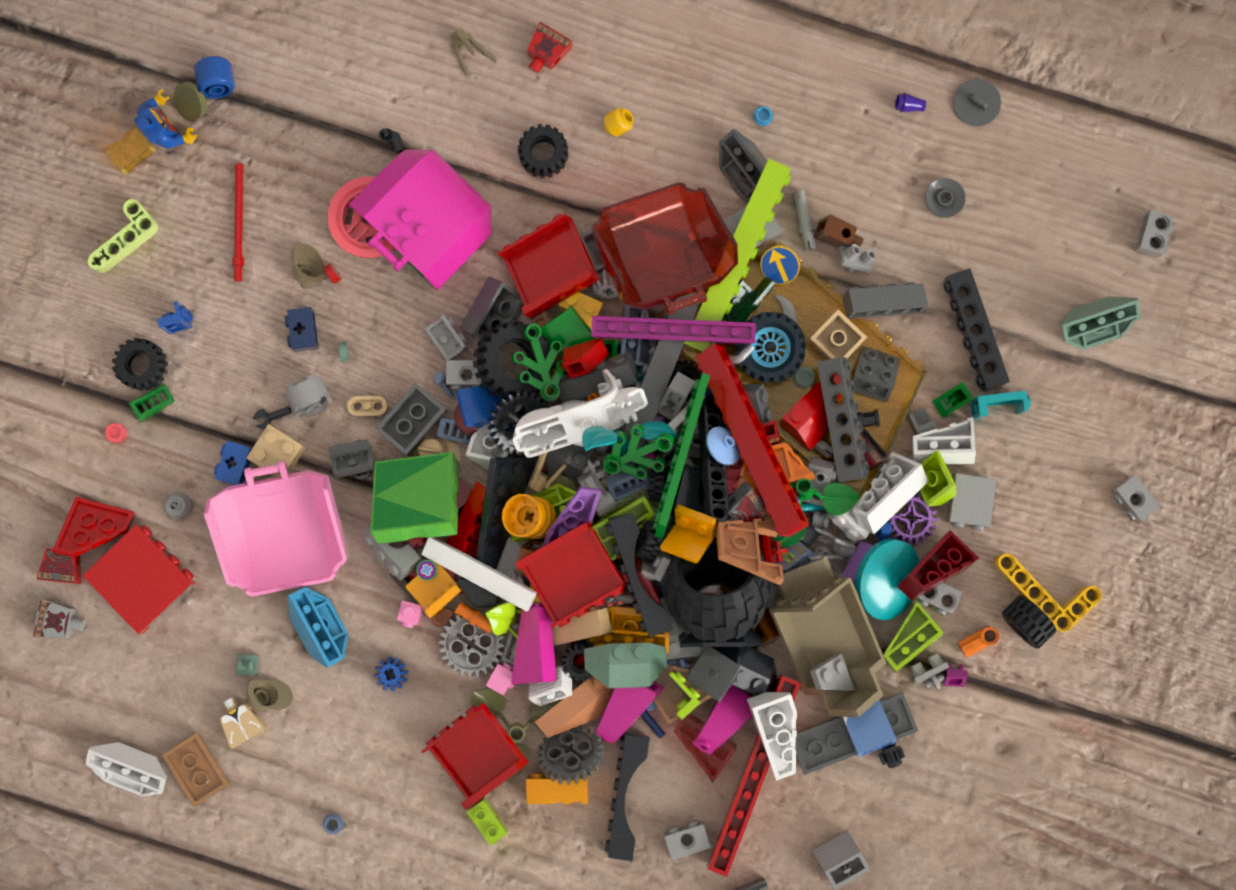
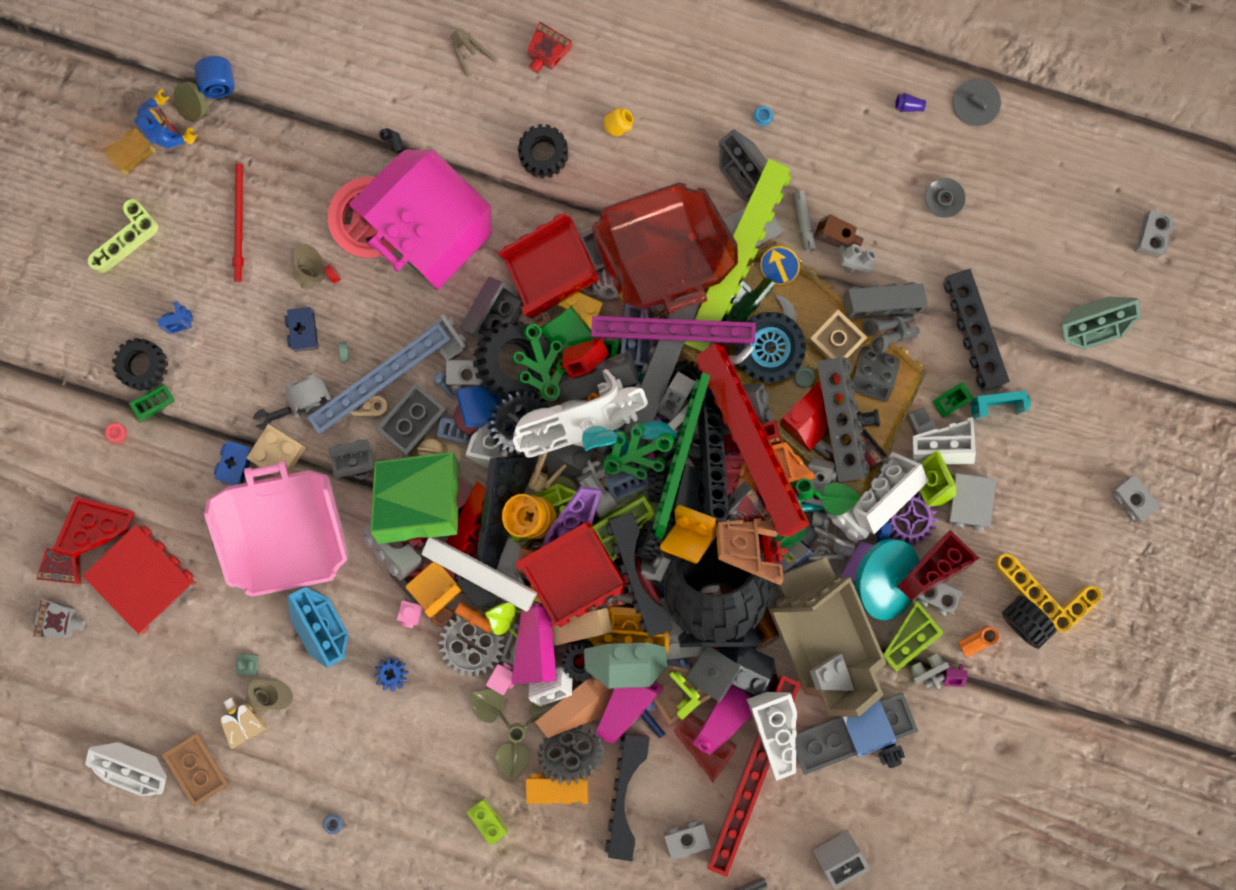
(181, 509): light grey cone -> none
(379, 378): none -> sand blue plate
(427, 570): tile -> none
(476, 753): red panel -> none
(722, 446): light blue dish -> none
(881, 342): none -> dark grey piece

